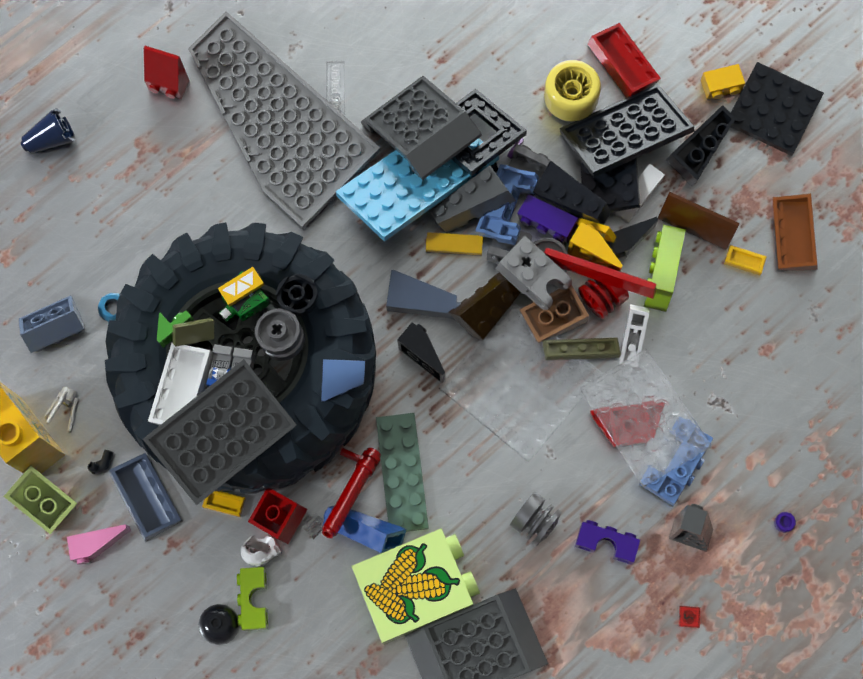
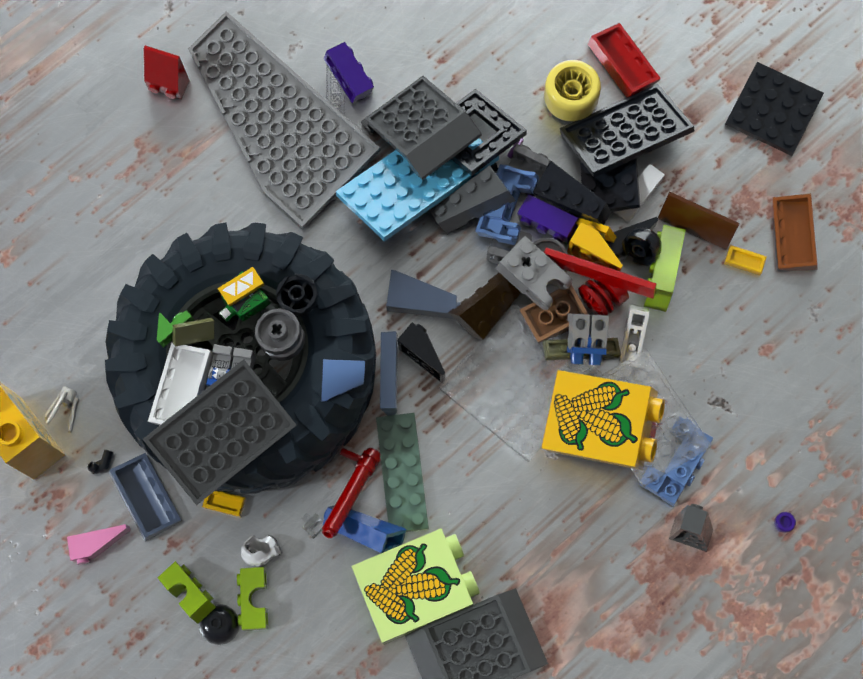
(40, 499): yellowish green slope -> none
(48, 133): dark blue cone -> none
(50, 324): sand blue slope -> none
(101, 306): dark azure piece -> none
(196, 602): none -> lime arch
(277, 515): red brick -> none
(348, 72): none -> dark purple brick
(388, 373): none -> sand blue slope
(454, 243): yellow tile -> none
(536, 518): flat silver wheel -> none
(587, 336): none -> light grey hips
(602, 420): none -> brick
(625, 544): dark purple arch -> none
(642, 245): none -> black cylinder
(689, 617): clear red tile -> none
(698, 148): black wedge -> none
(722, 82): yellow brick -> none

